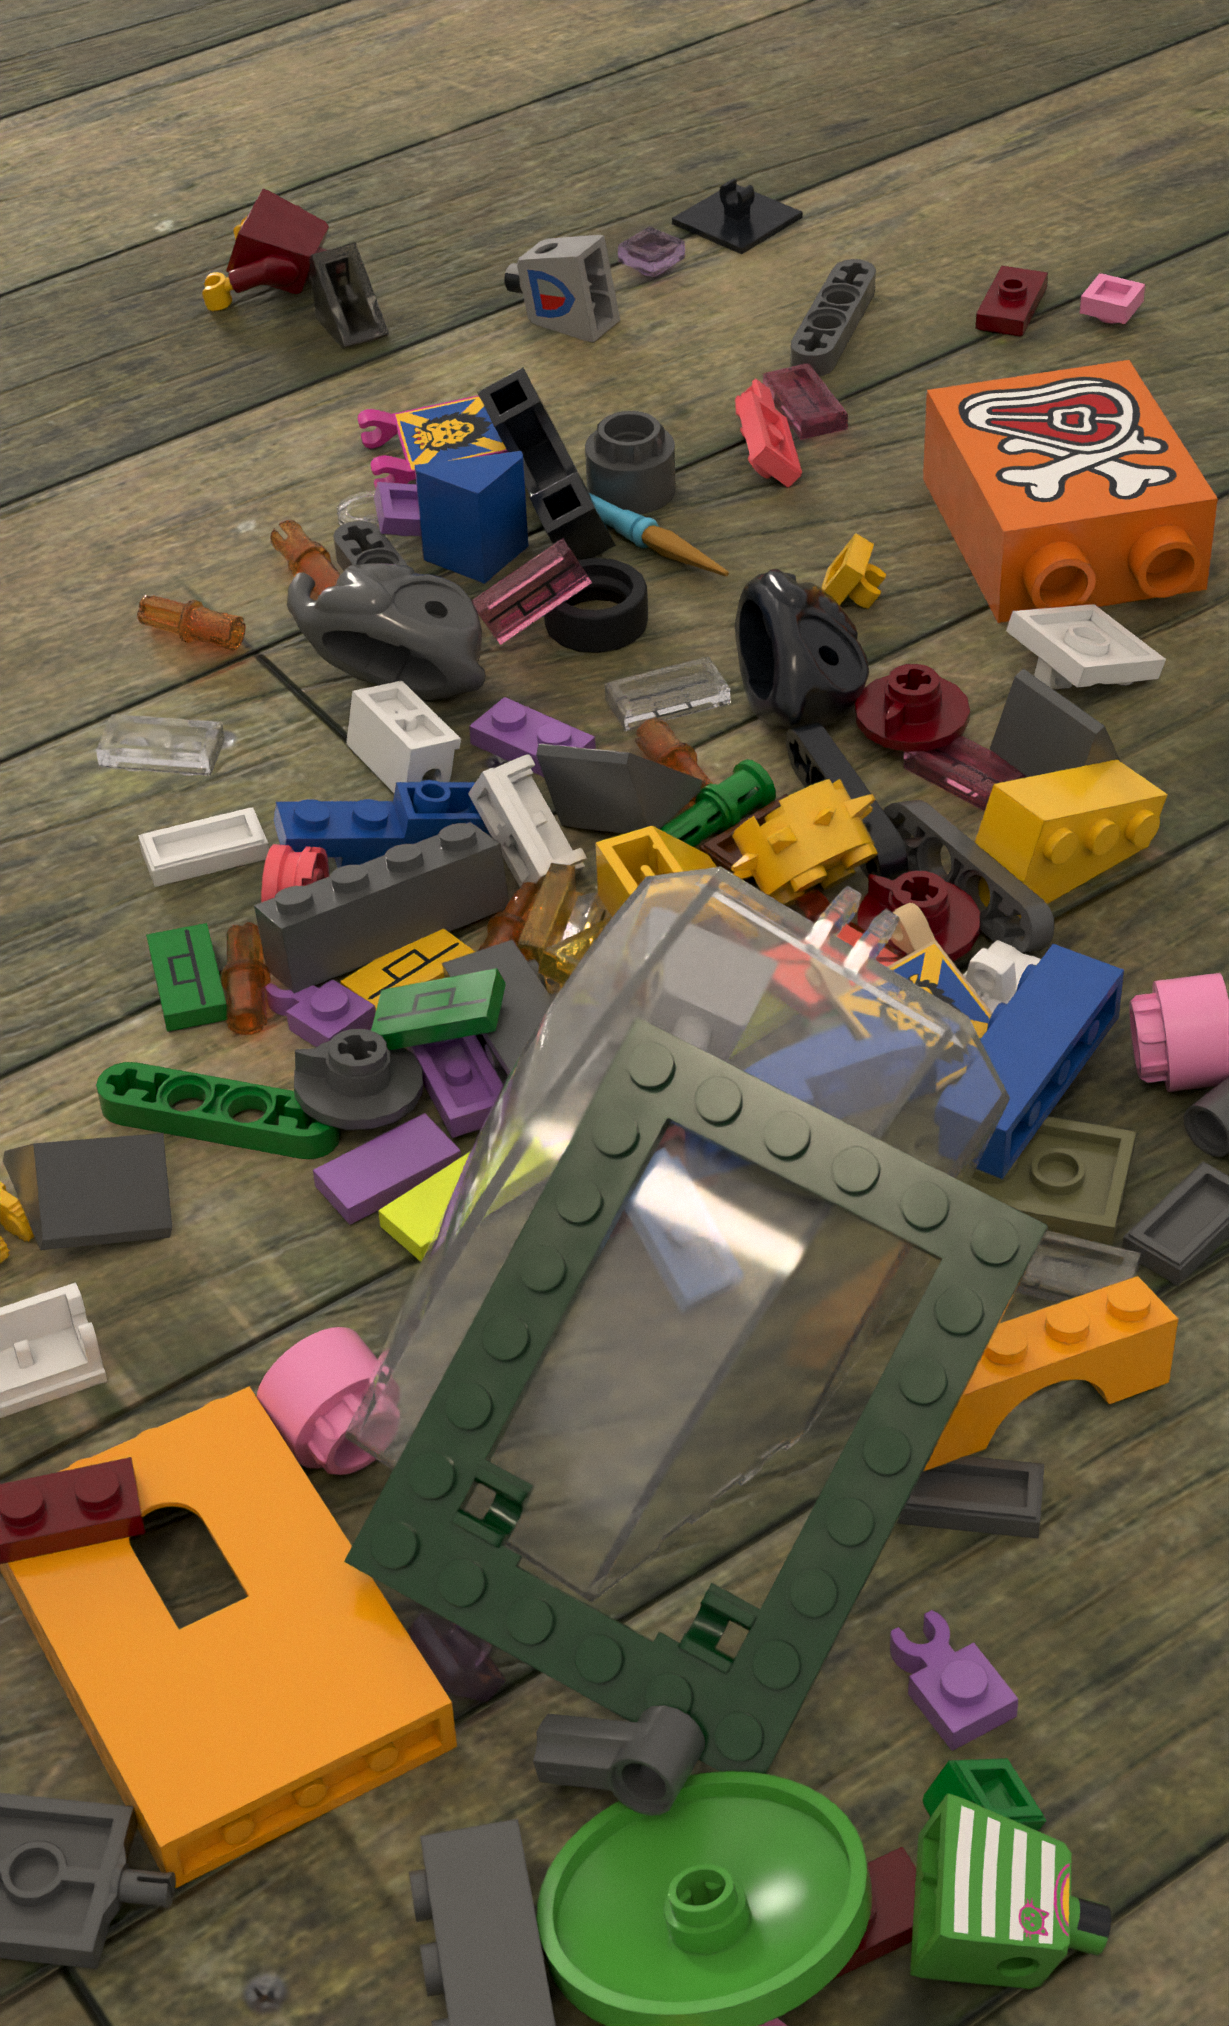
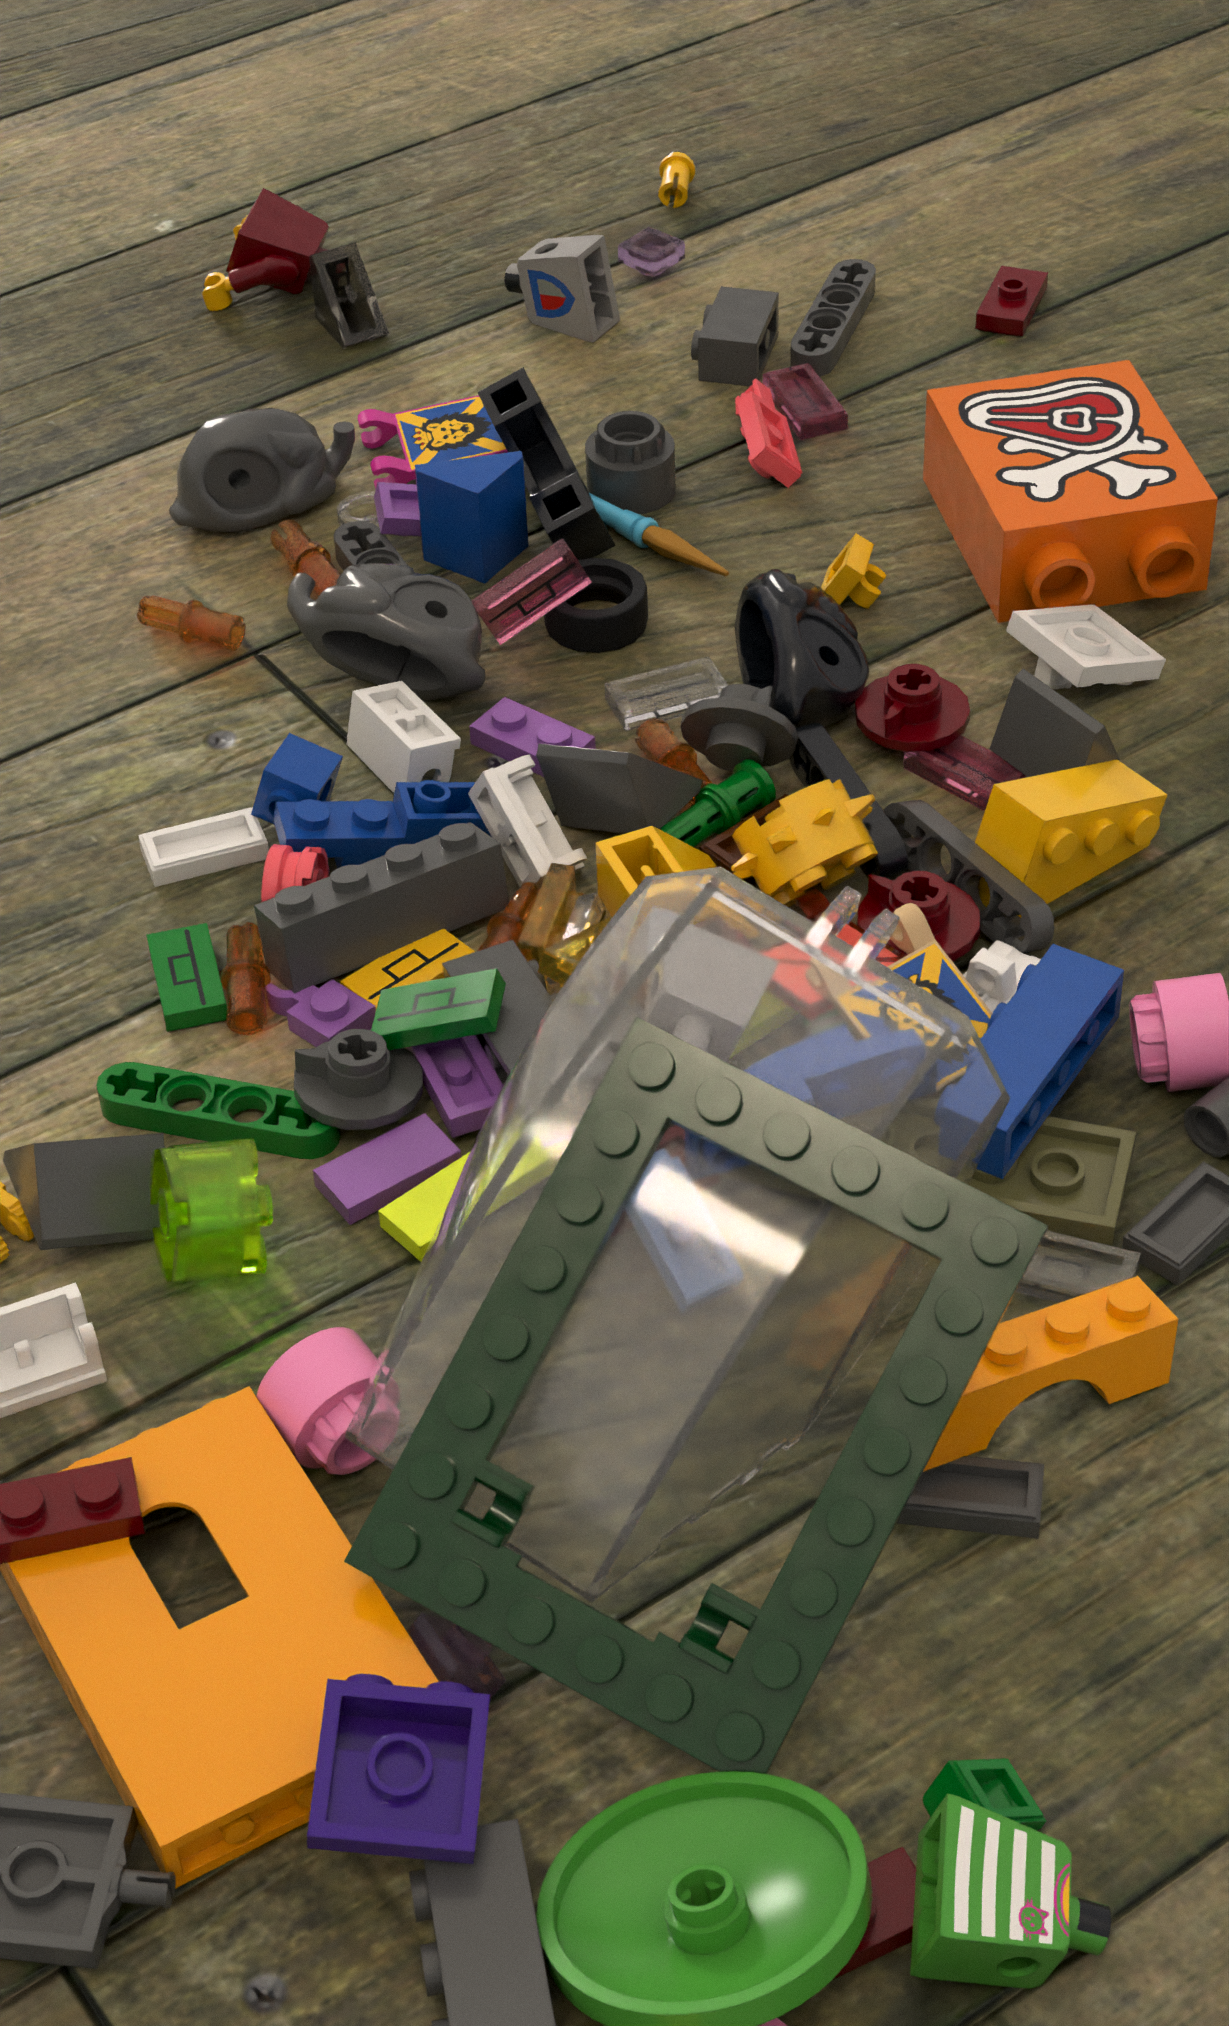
(160, 745): clear plate -> none
(209, 1210): none -> clear neon green brick
(256, 470): none -> dark grey piece
(296, 774): none -> blue brick
(399, 1769): none -> dark purple plate
(637, 1761): dark grey piece -> none
(676, 173): none -> yellow pin
(736, 336): none -> dark grey brick
(737, 217): black piece -> none
(739, 728): none -> dark grey piece
(951, 1688): medium lavender plate -> none
(1112, 299): bright pink plate -> none

